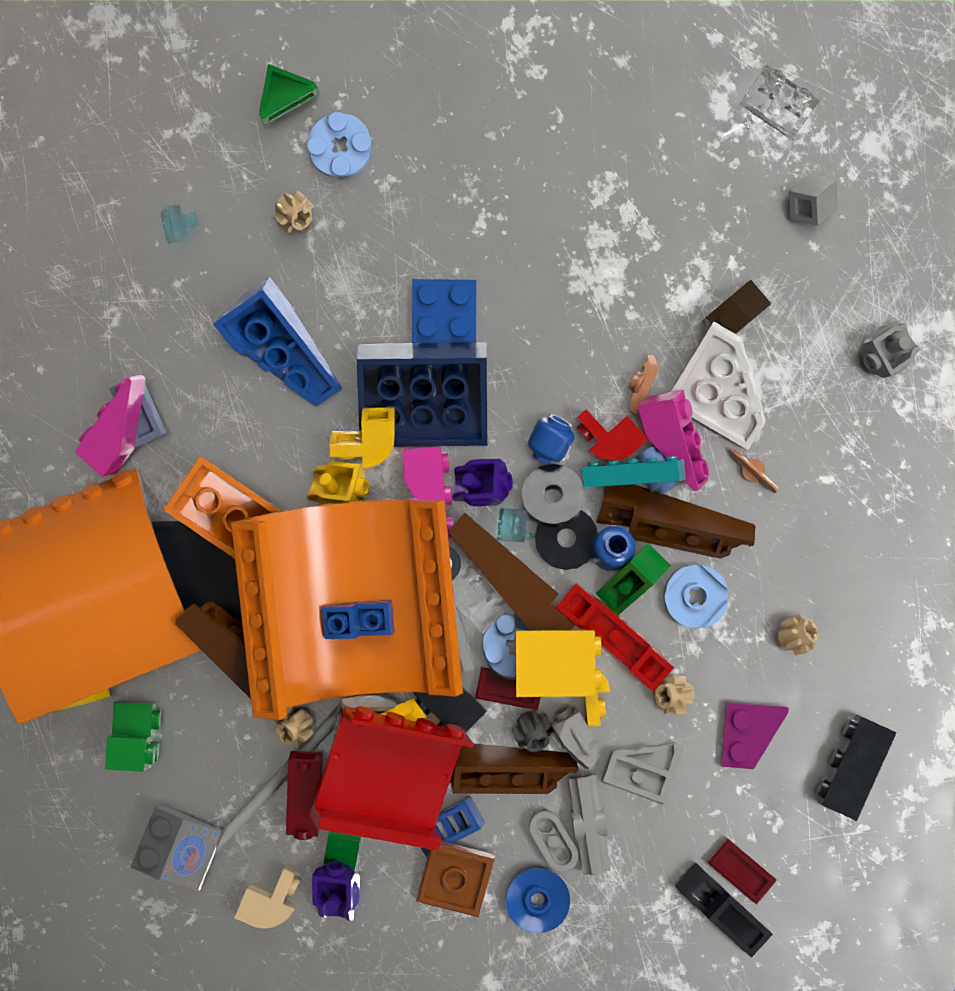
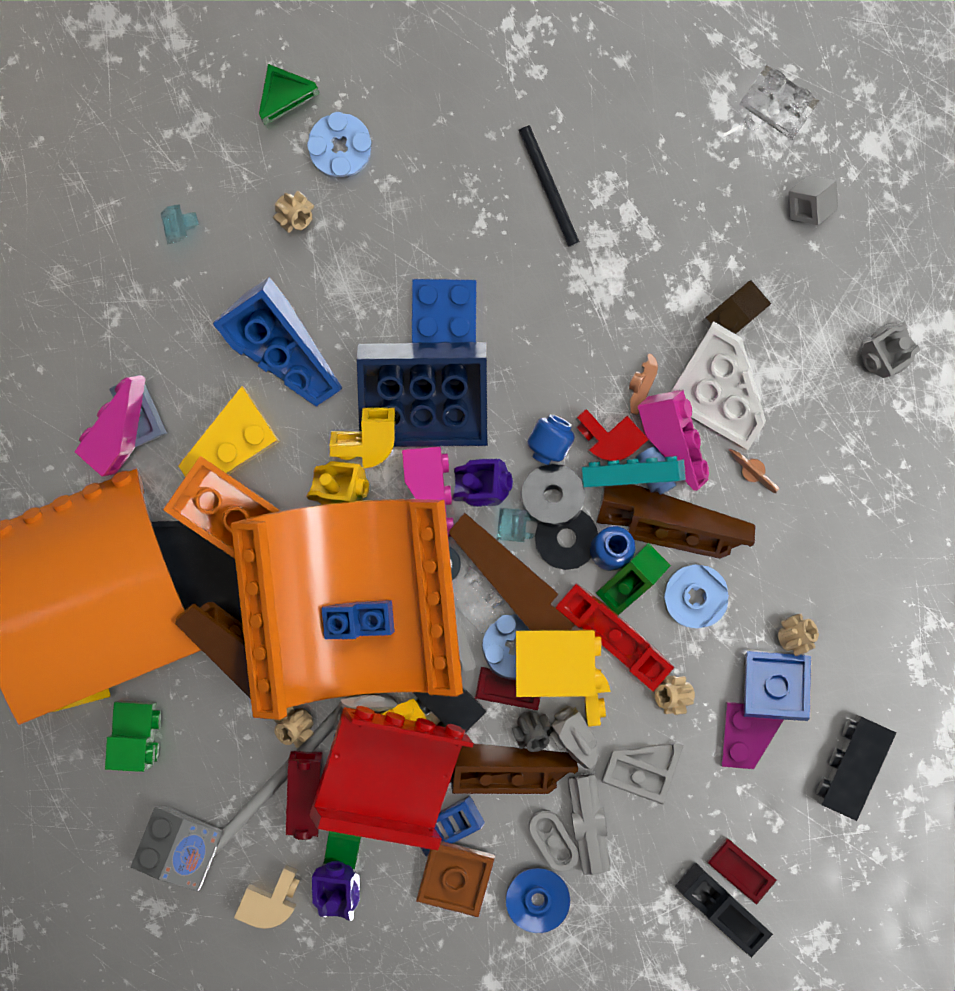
(233, 437): none -> yellow wedge
(549, 186): none -> black bar
(777, 686): none -> plate

